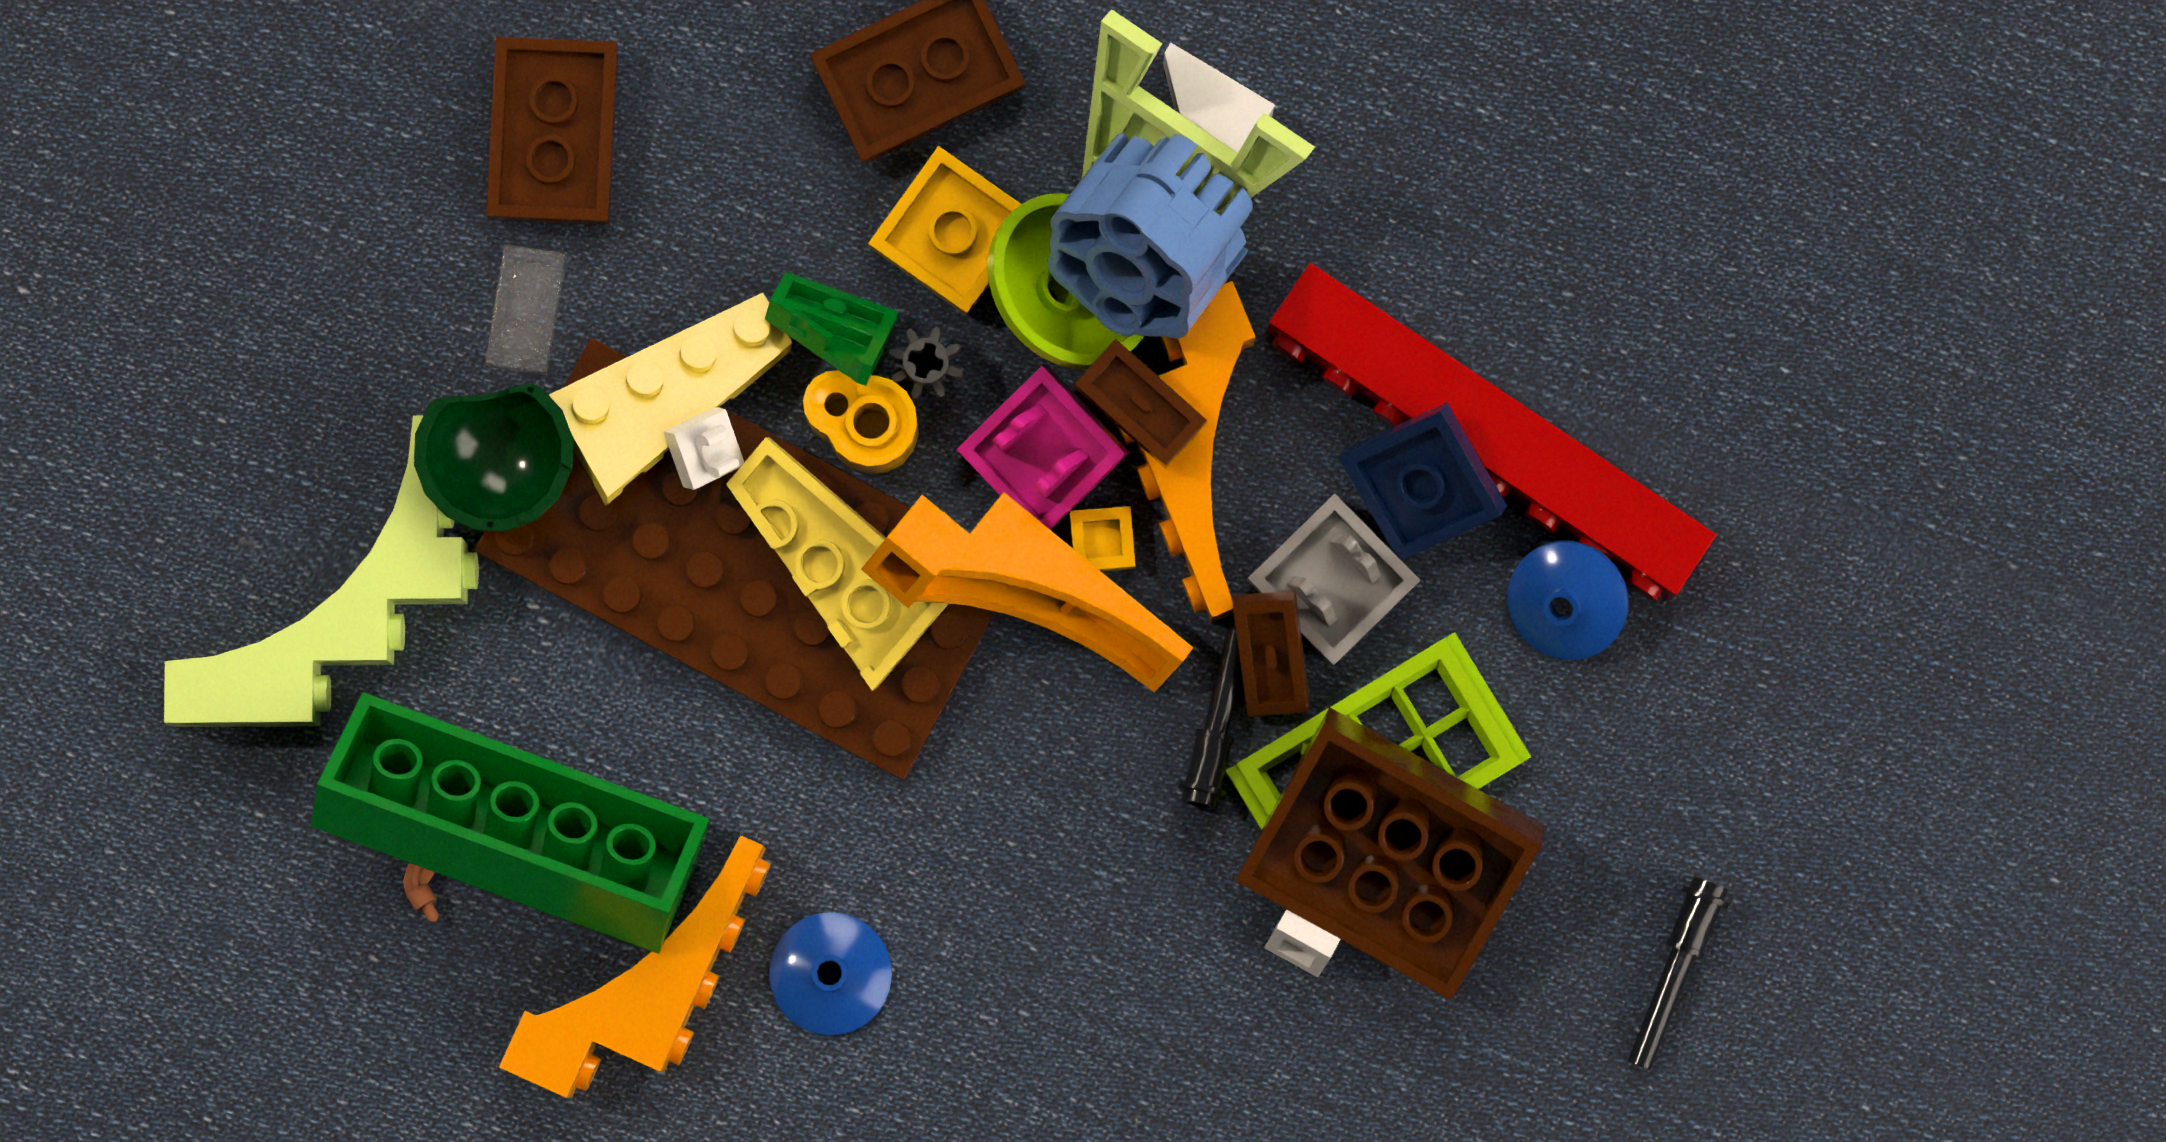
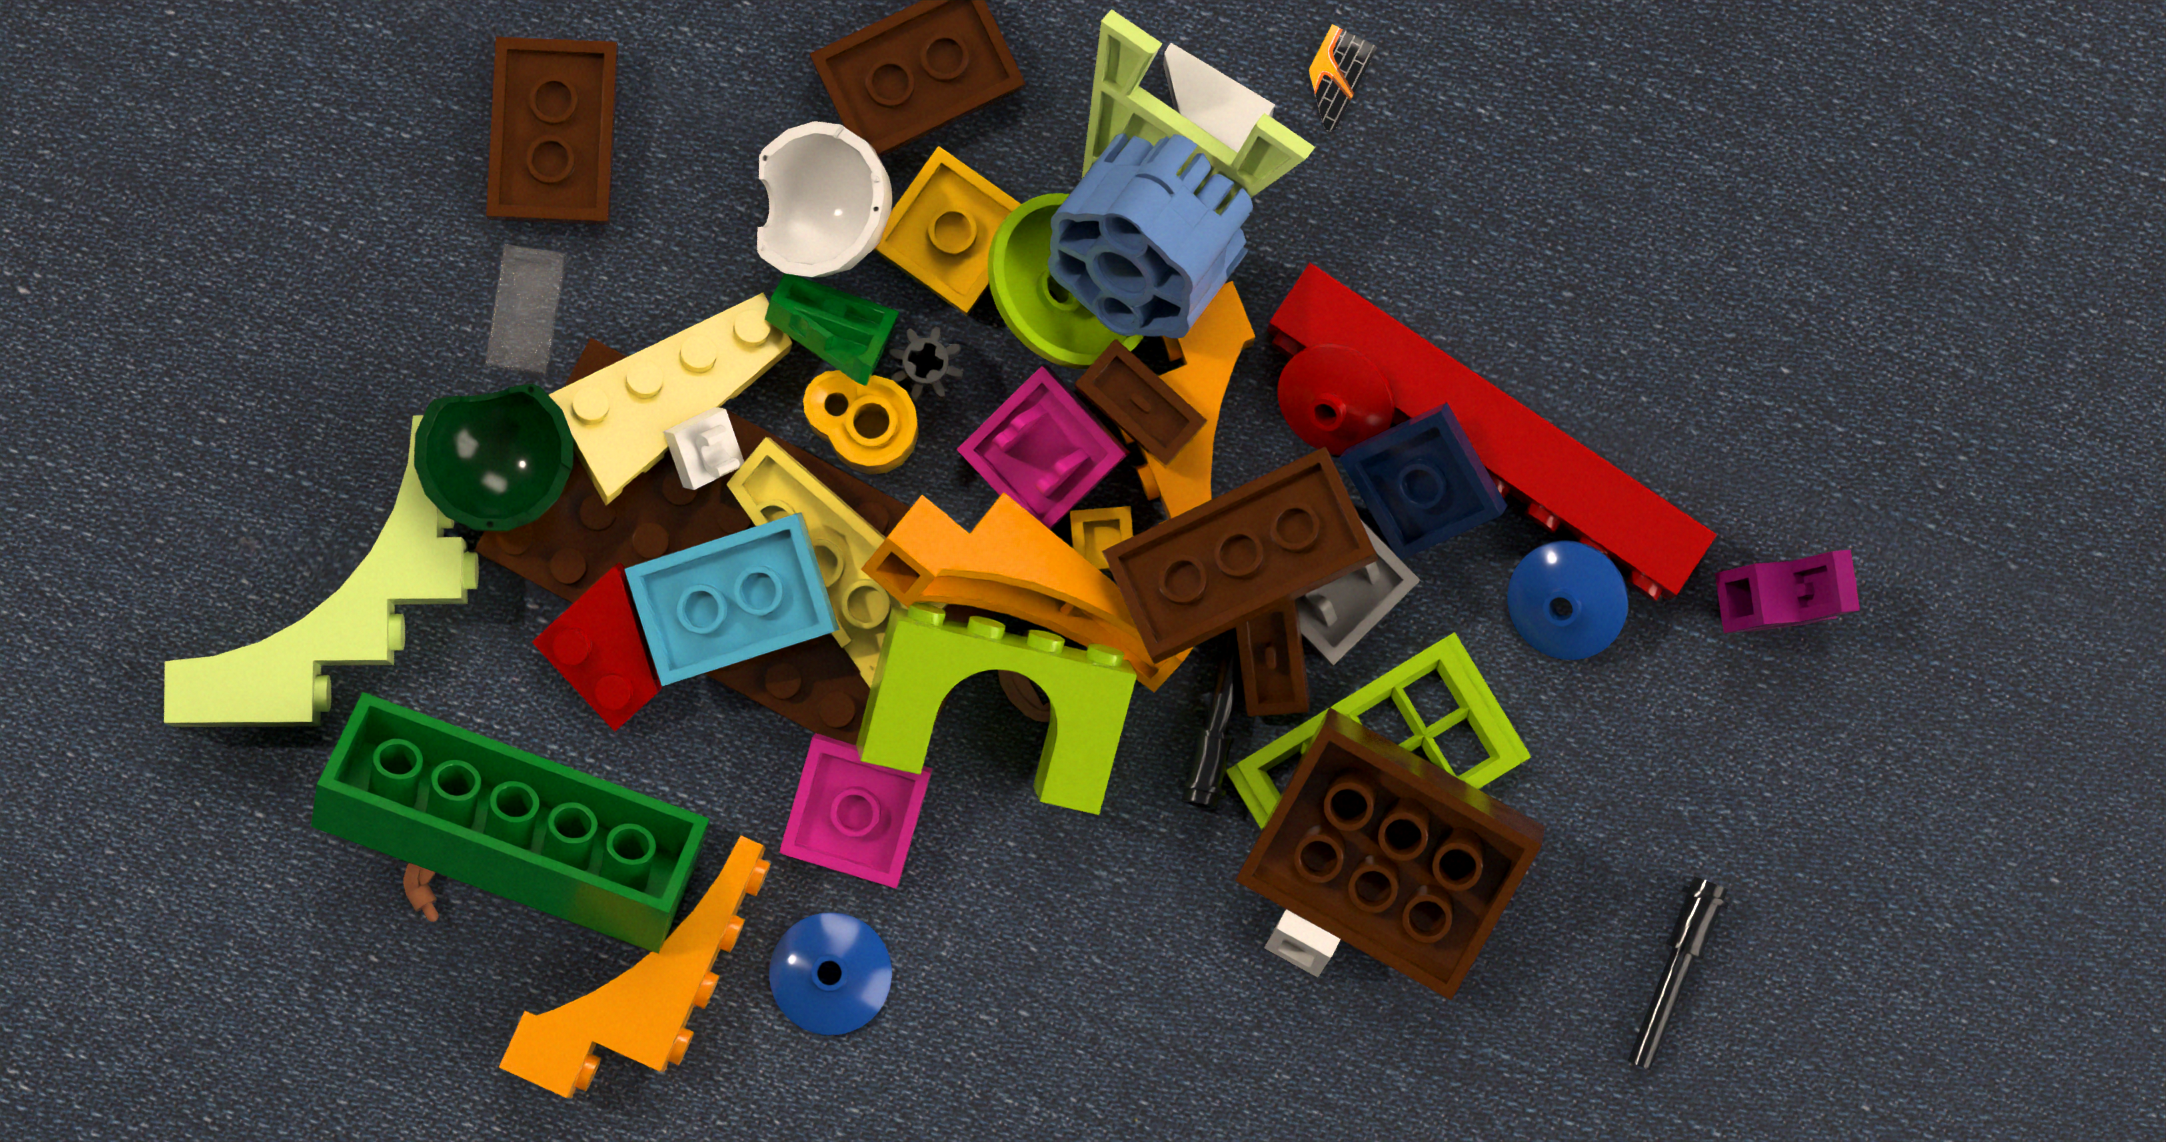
(603, 650): none -> red wing
(731, 599): none -> medium azure plate
(824, 200): none -> white cylinder
(854, 813): none -> dark pink plate
(931, 654): none -> lime arch
(1023, 695): none -> nougat piece
(1240, 555): none -> reddish brown plate
(1338, 72): none -> sticker
(1347, 384): none -> red dish
(1787, 592): none -> magenta brick

